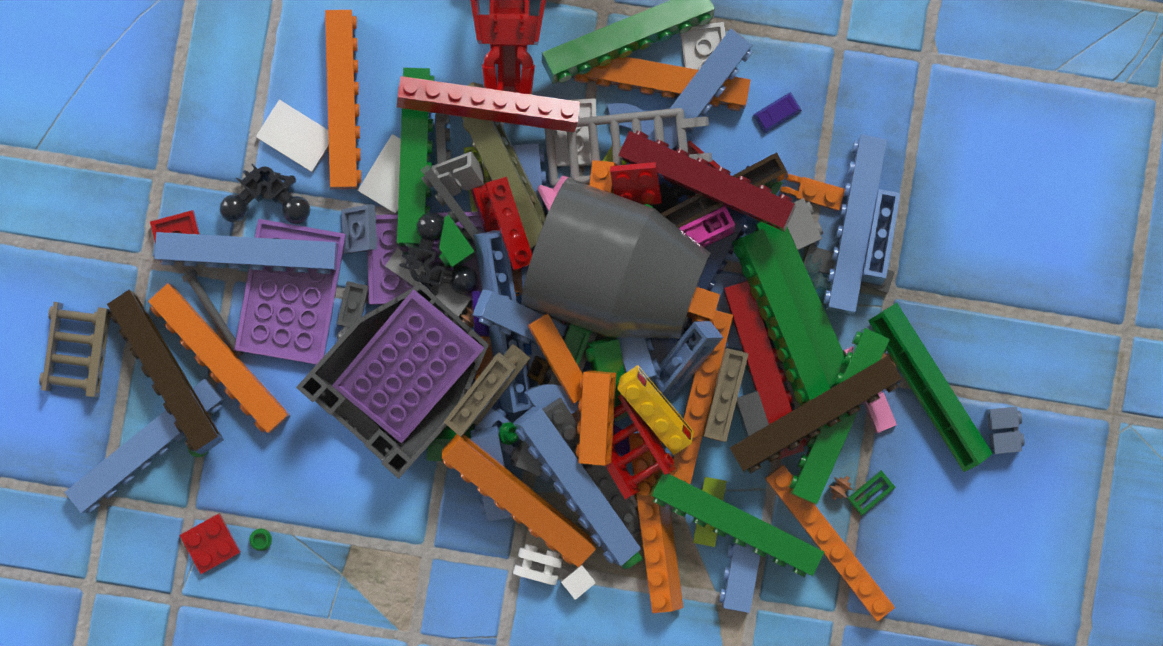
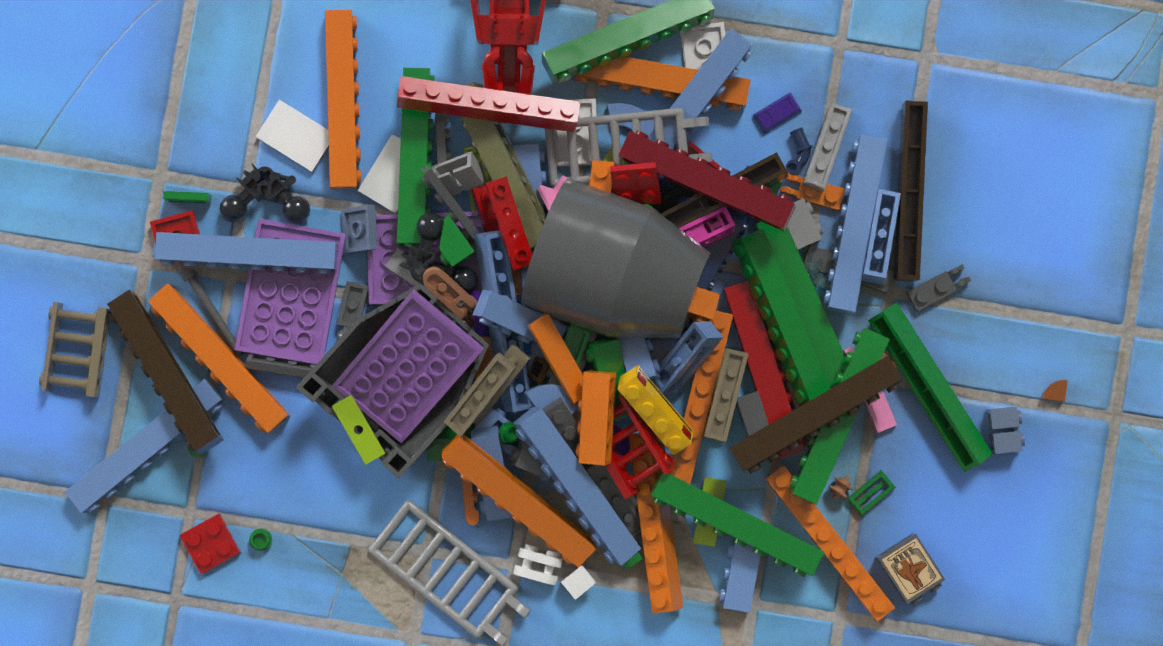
(187, 197): none -> green tile
(278, 365): none -> dark grey plate
(365, 442): none -> lime tile
(426, 590): none -> light grey bar
(448, 291): none -> nougat plate
(469, 499): none -> orange hinge
(803, 150): none -> dark blue piece
(827, 147): none -> light grey tile
(910, 569): none -> brick
(912, 191): none -> dark brown brick
(936, 288): none -> dark grey hinge
(1056, 391): none -> dark orange tile

